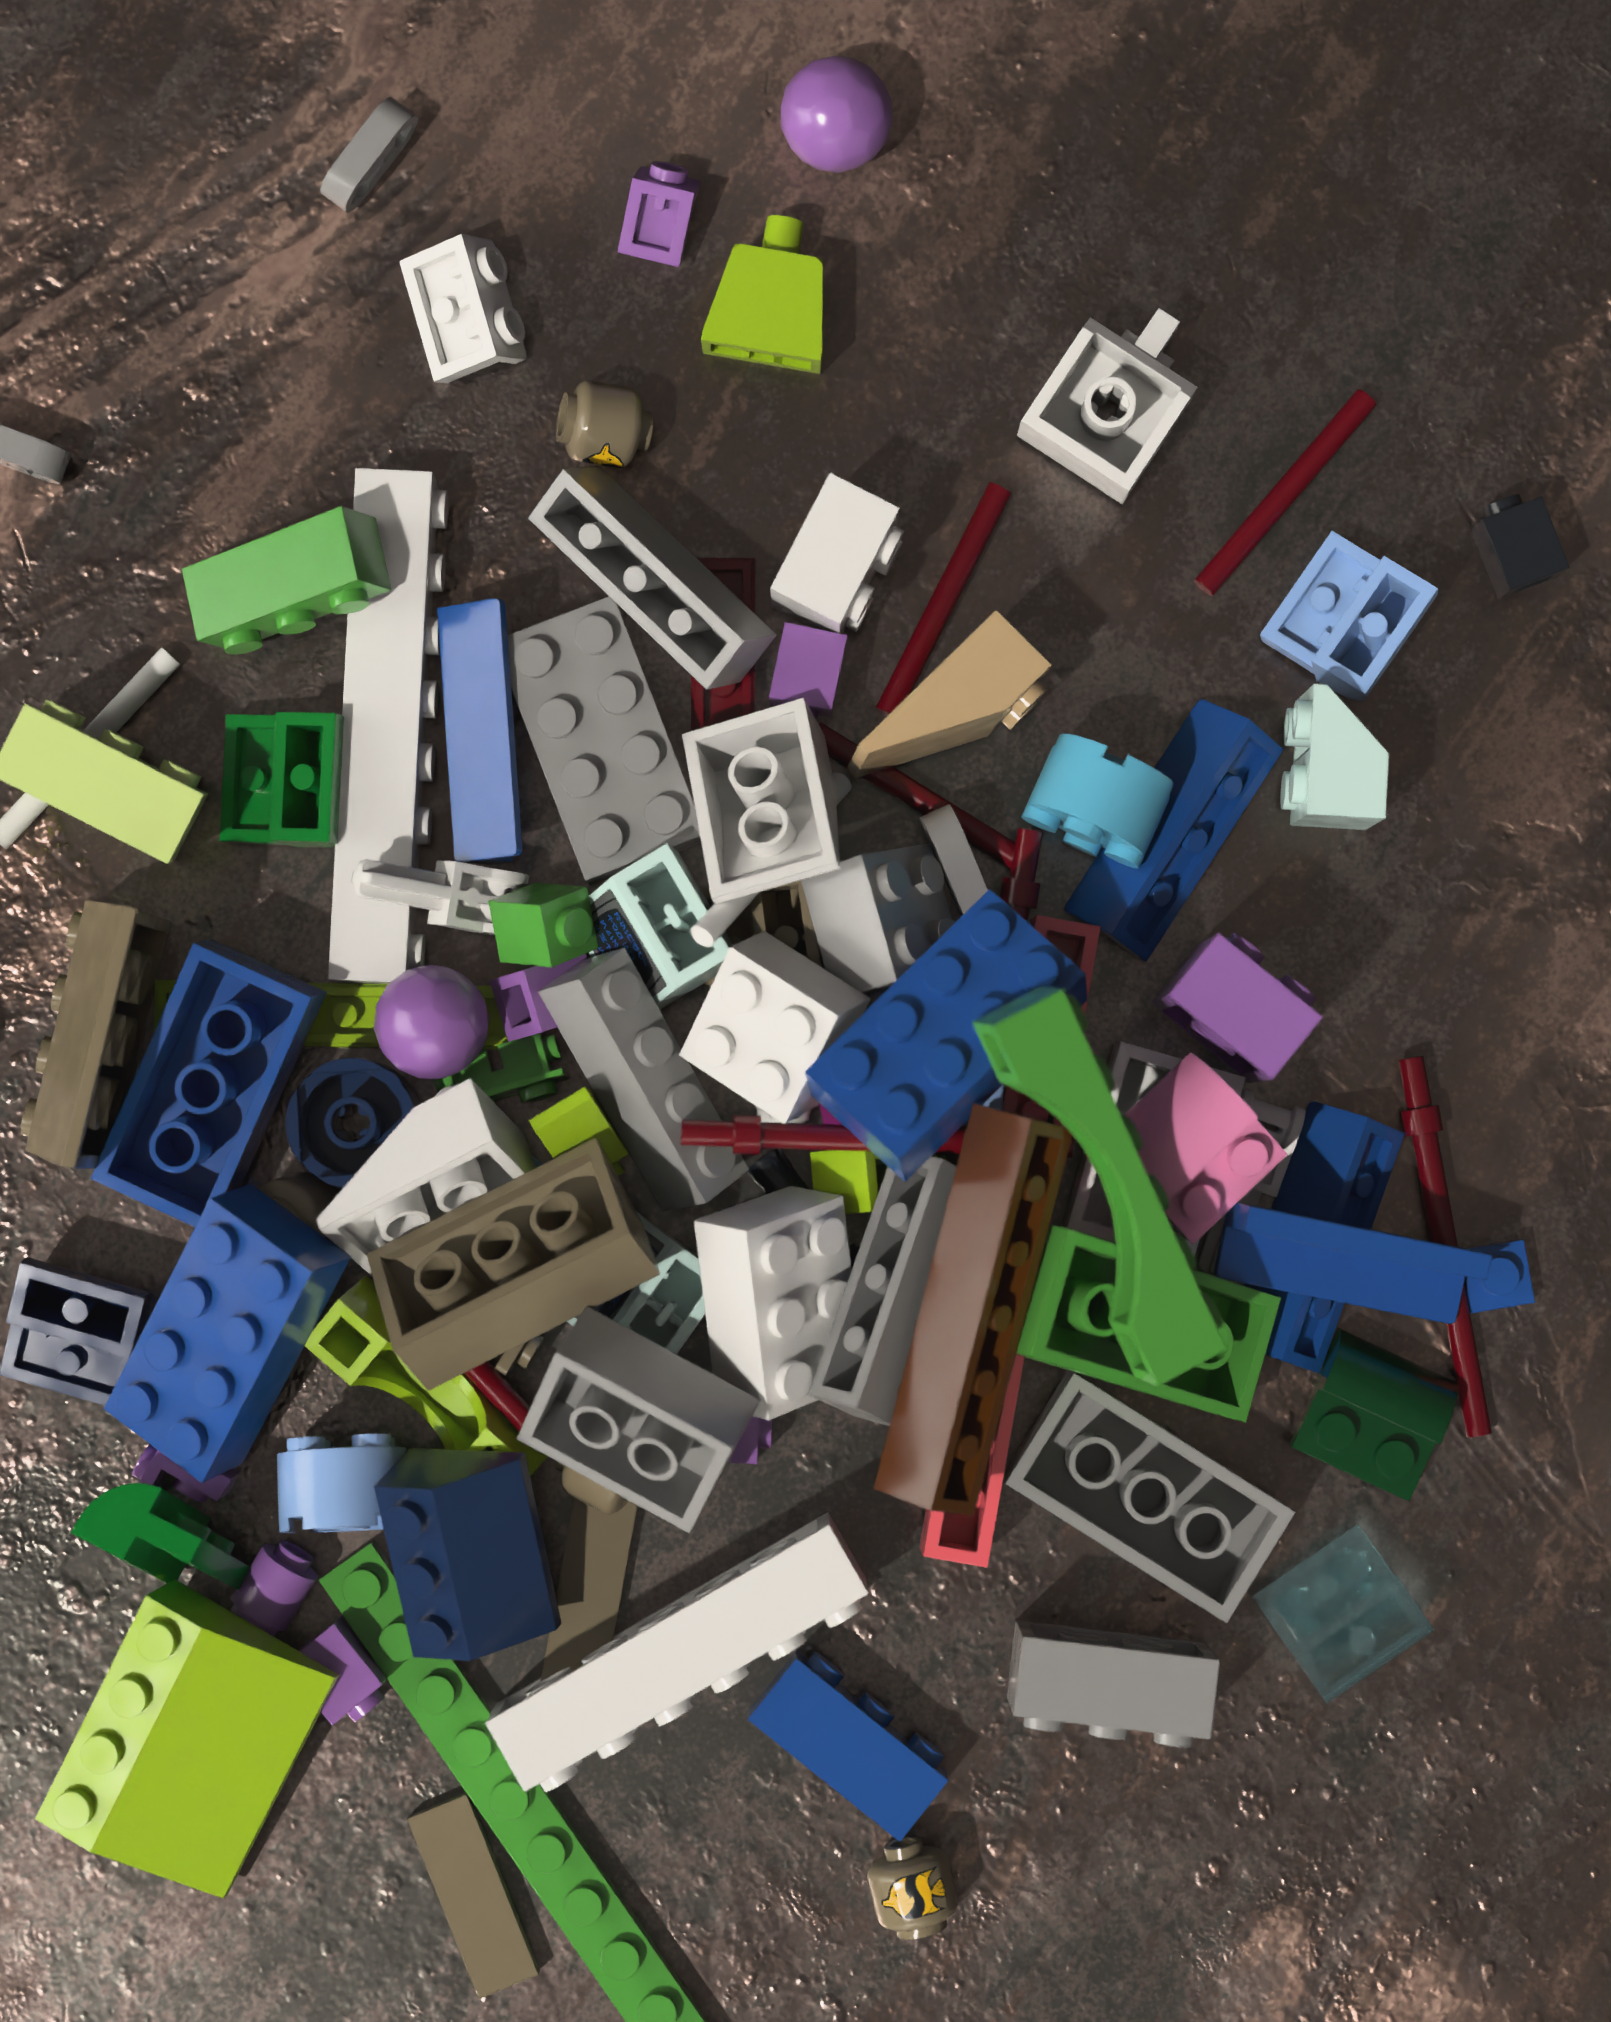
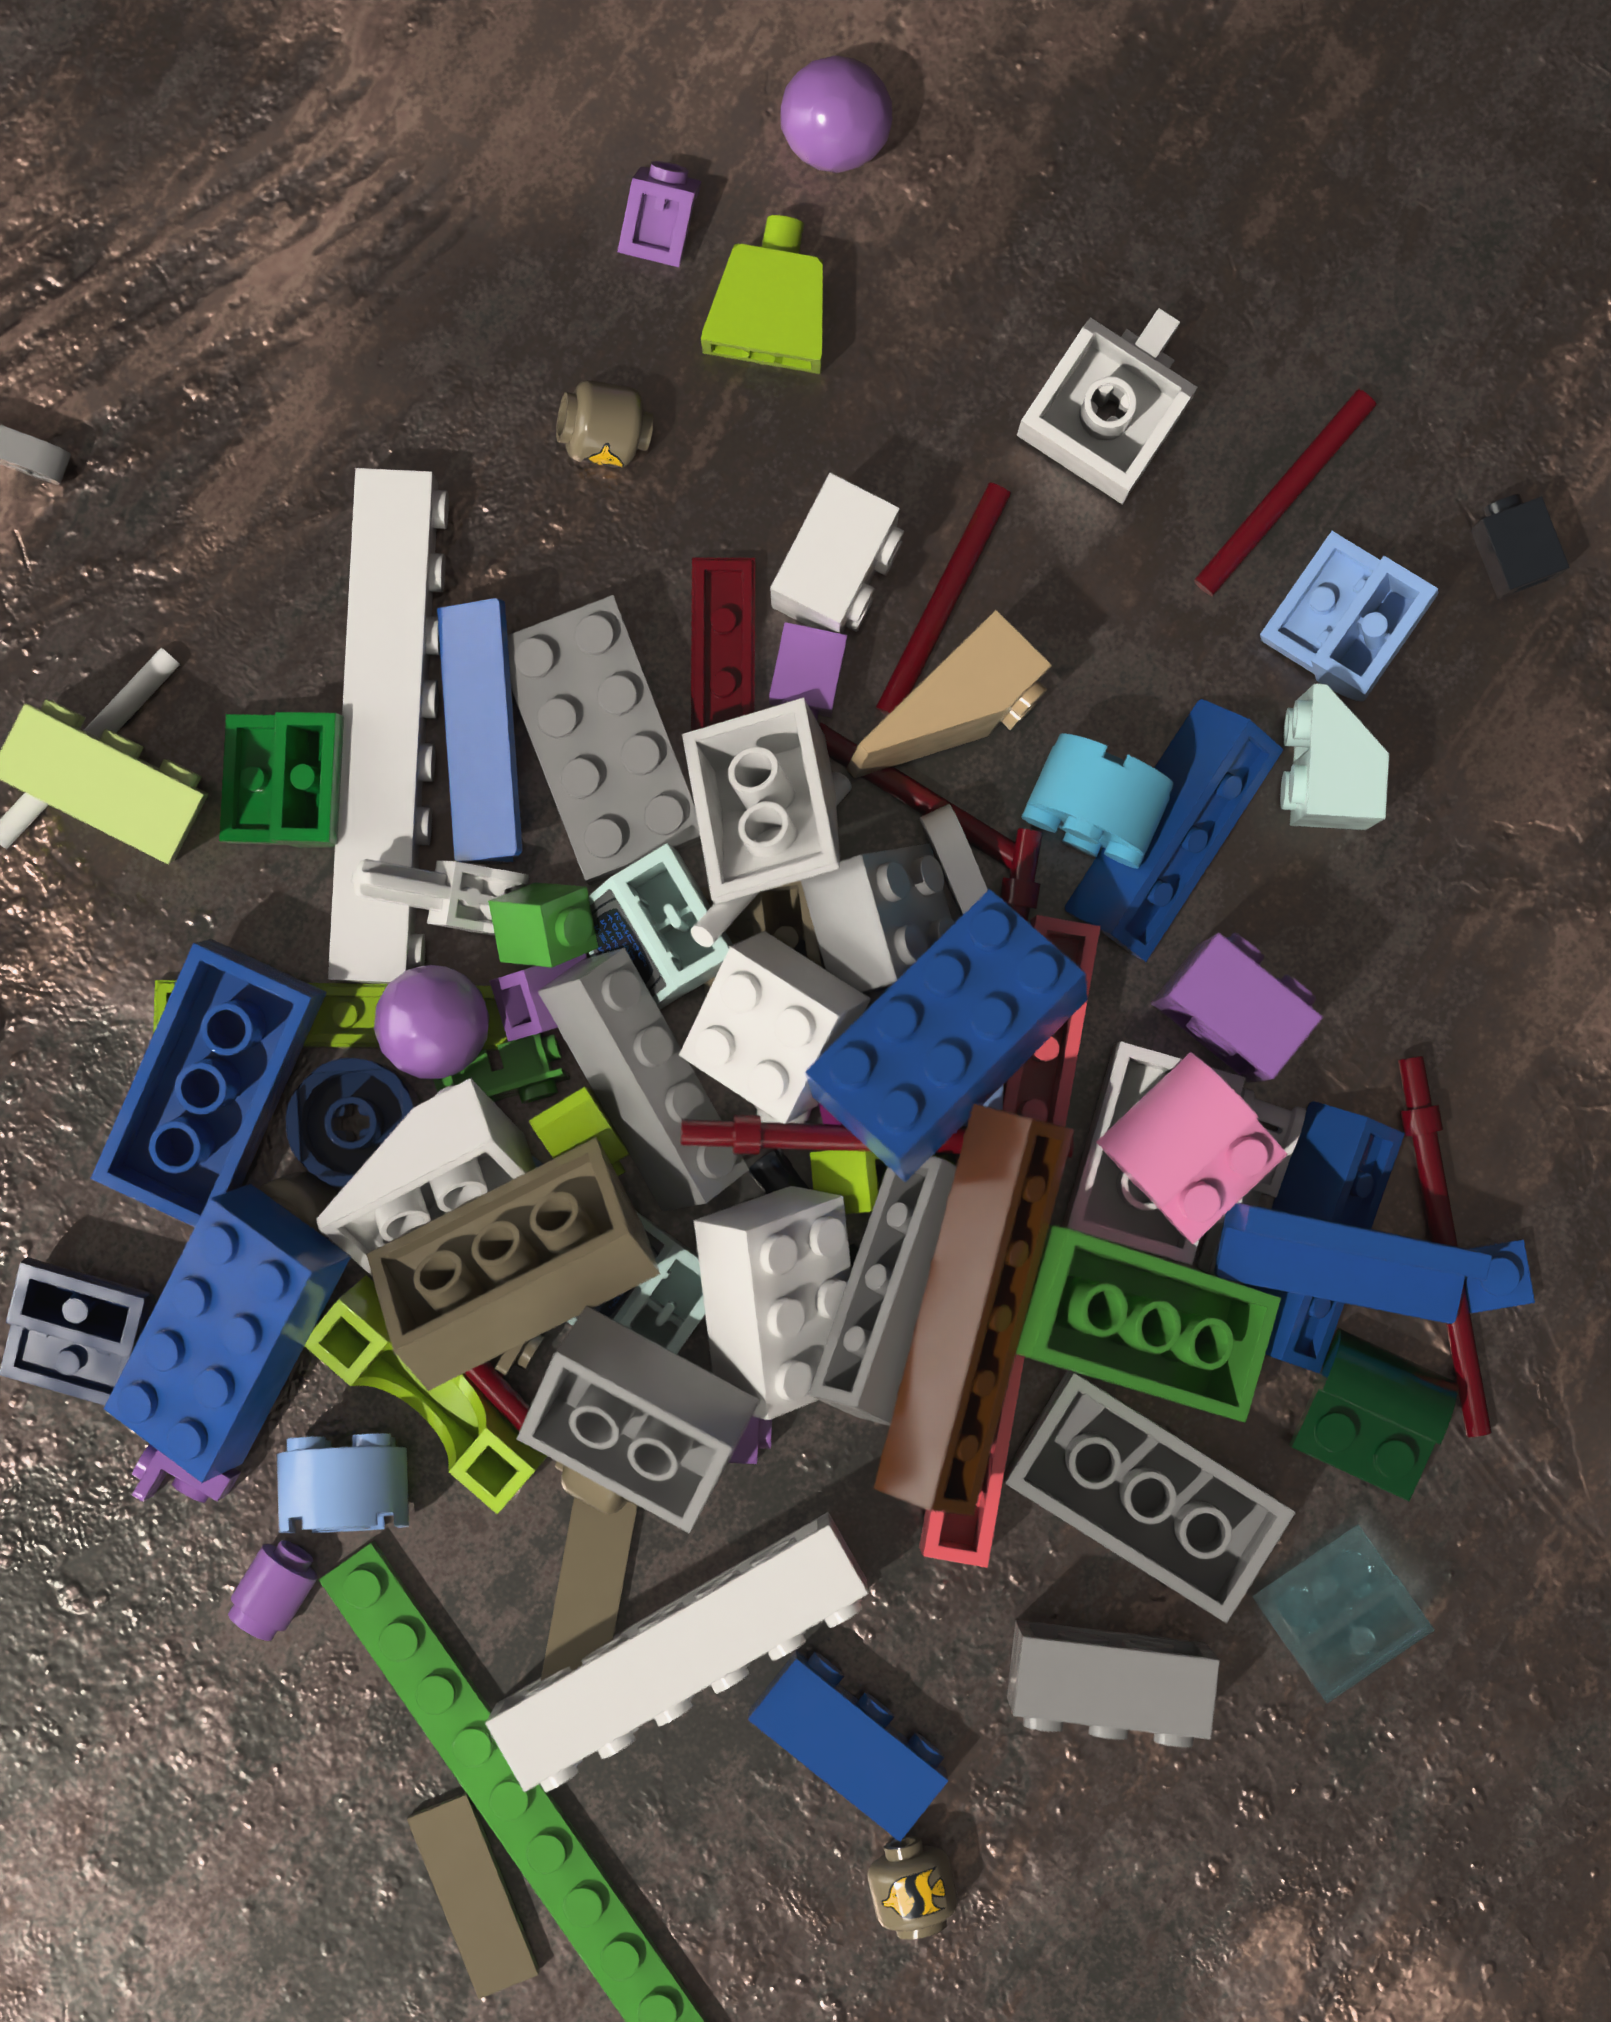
(96, 1033): dark tan slope -> none
(158, 1534): green brick -> none
(187, 1742): lime slope -> none
(287, 580): bright green brick -> none
(359, 1675): medium lavender brick -> none
(369, 154): light grey beam -> none
(463, 307): white bracket -> none
(466, 1552): dark blue slope -> none
(652, 576): light grey brick -> none
(1156, 1303): bright green arch -> none

